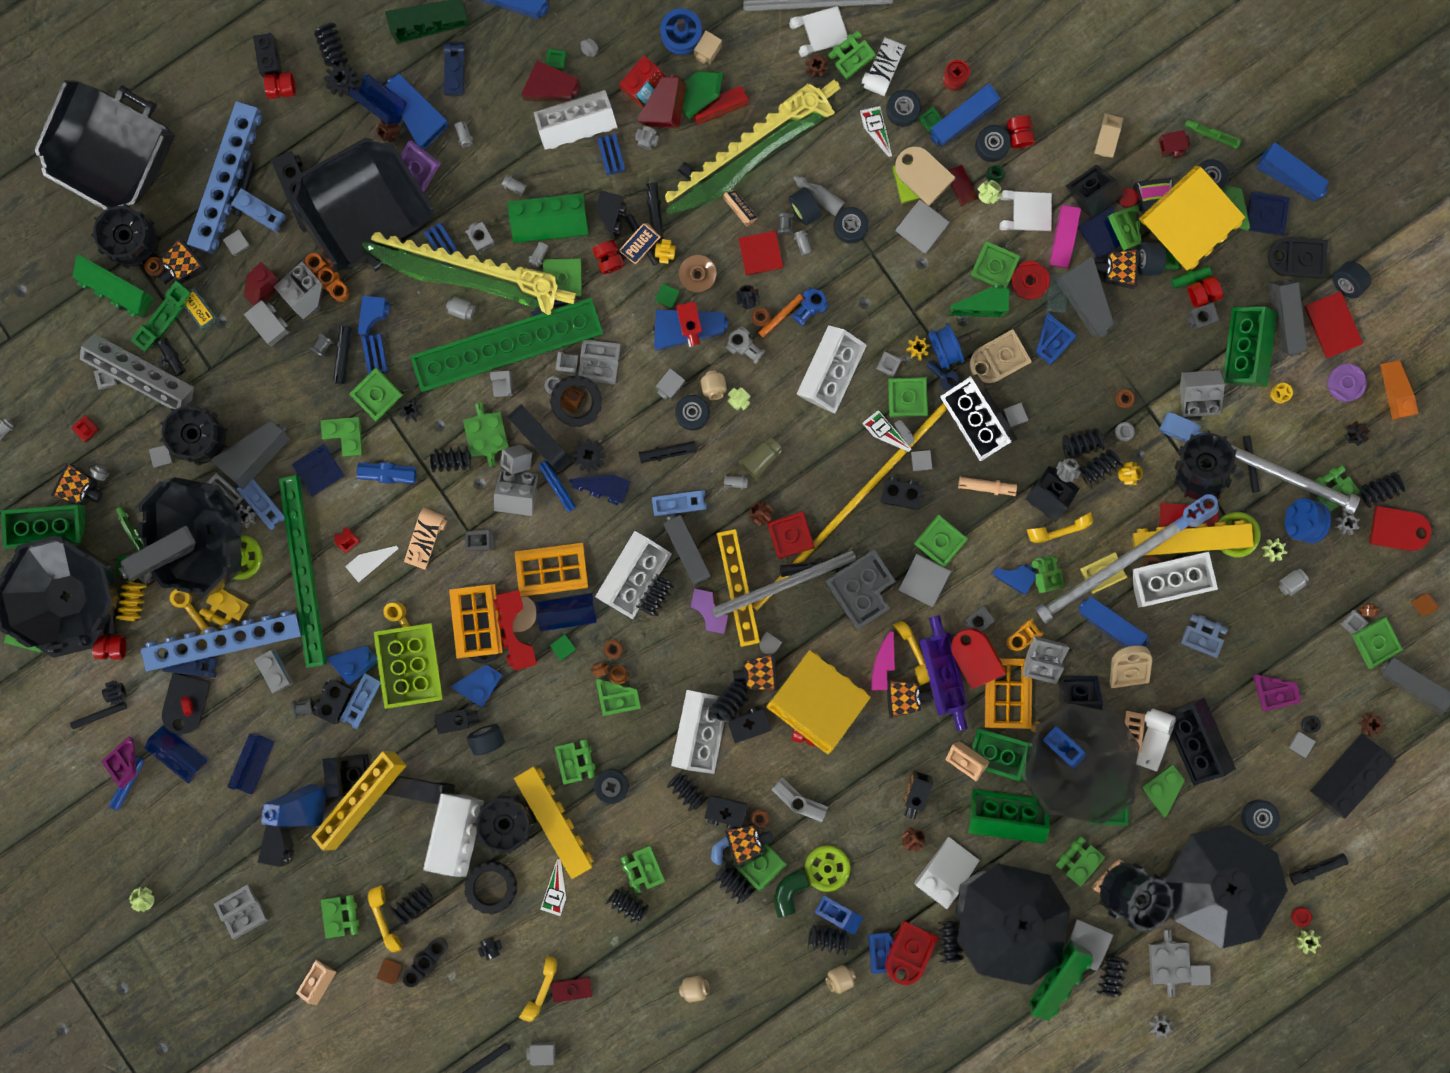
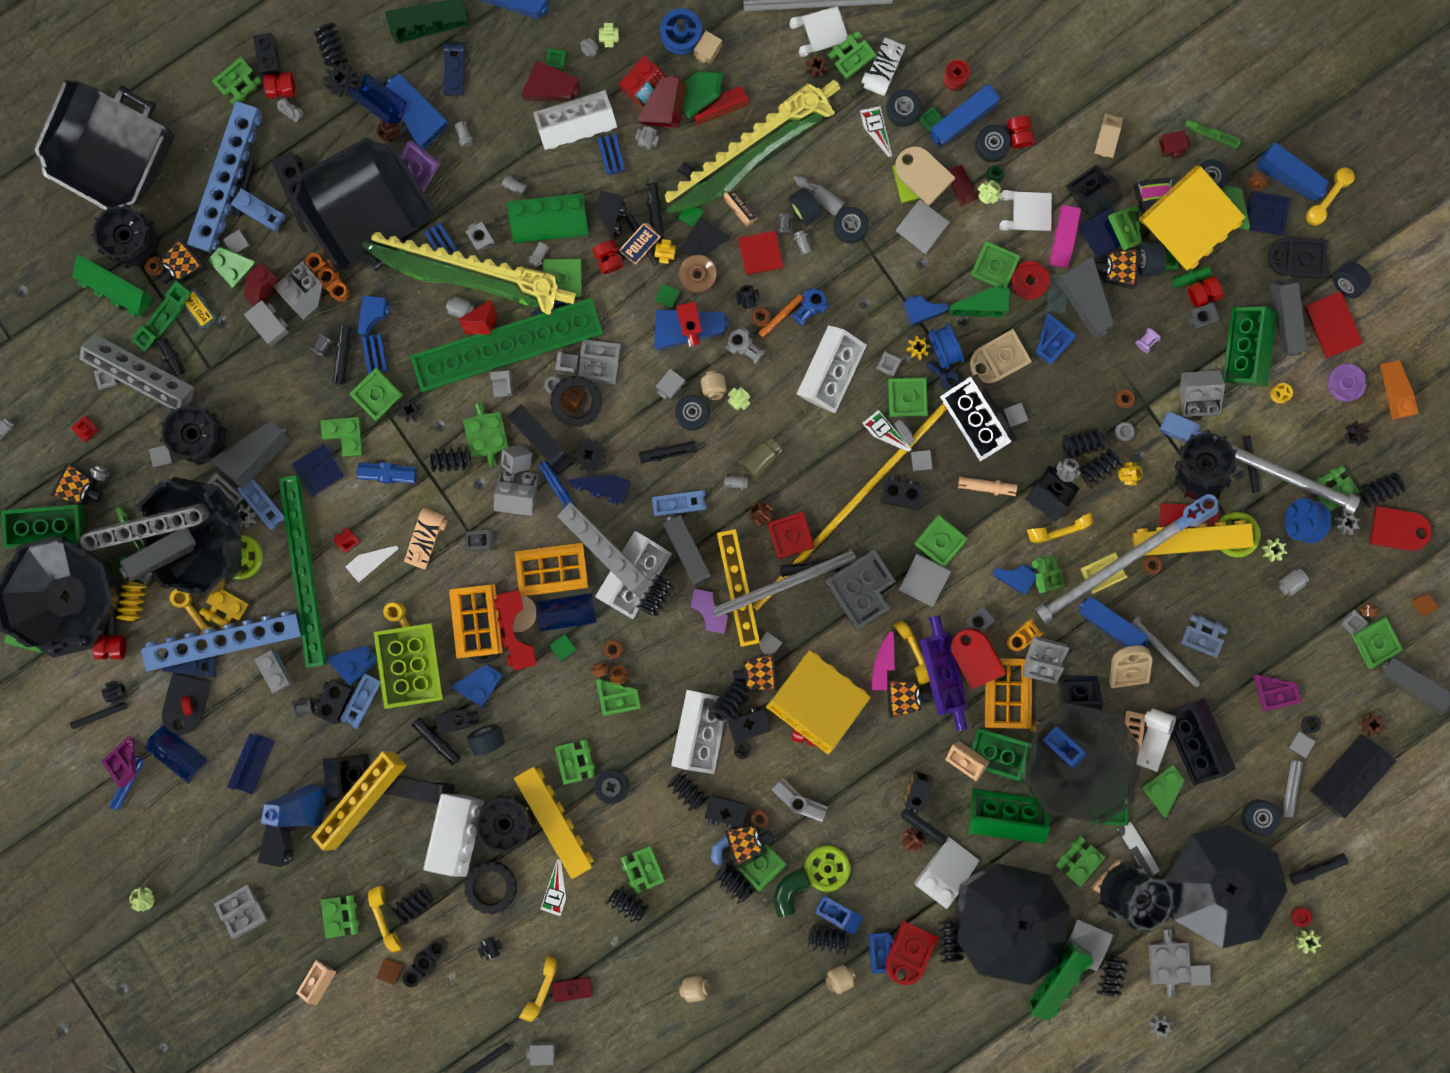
(136, 528): none -> light grey beam
(232, 265): none -> bright green wing
(234, 77): none -> bright green plate
(289, 109): none -> light grey piece
(432, 738): none -> black pin
(480, 319): none -> red slope
(605, 549): none -> light grey brick
(608, 35): none -> yellowish green gear
(690, 216): none -> green tile
(703, 238): none -> black wing
(738, 755): none -> black bush
(920, 310): none -> blue arch
(923, 827): none -> black axle
(1129, 198): red tile -> none
(1138, 849): none -> white sticker
(1148, 340): none -> lavender bush
(1165, 652): none -> light grey bar
(1173, 579): white slope -> none
(1258, 181): none -> dark orange plate
(1292, 788): none -> light grey axle
(1317, 214): none -> yellow piece

